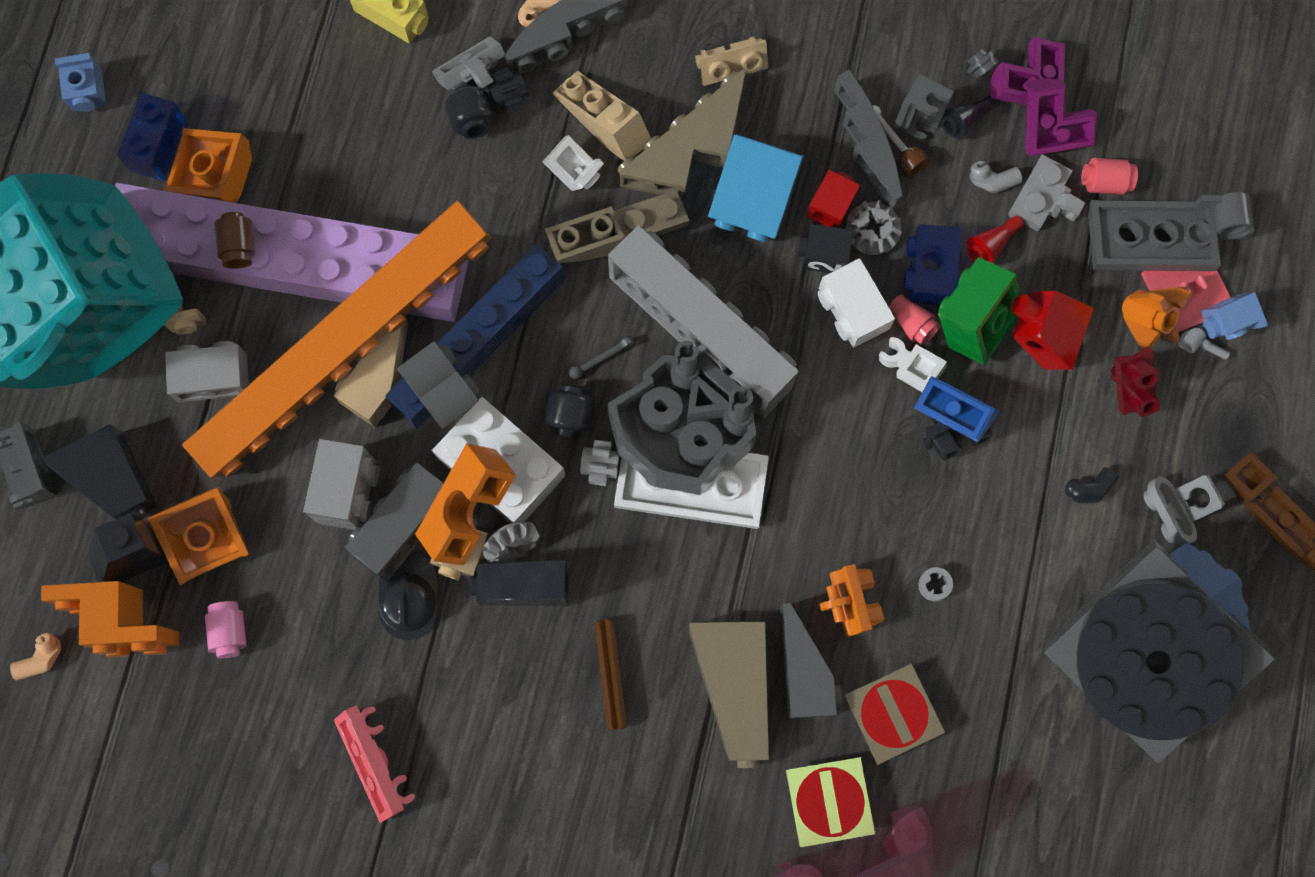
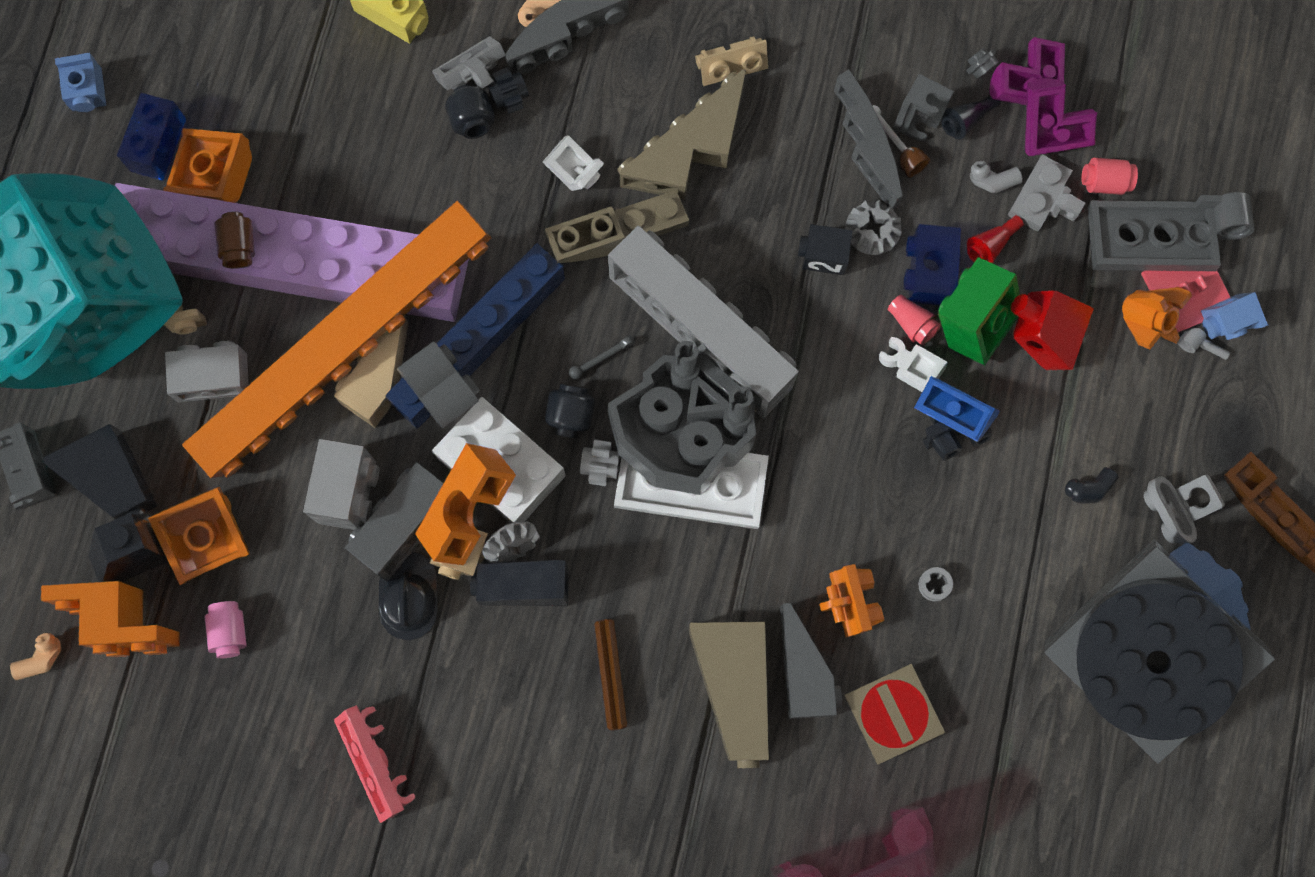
(604, 115): tan slope -> none
(755, 187): dark azure slope -> none
(830, 802): piece -> none
(833, 199): red brick -> none
(855, 303): white brick -> none
(1136, 383): dark red hips -> none

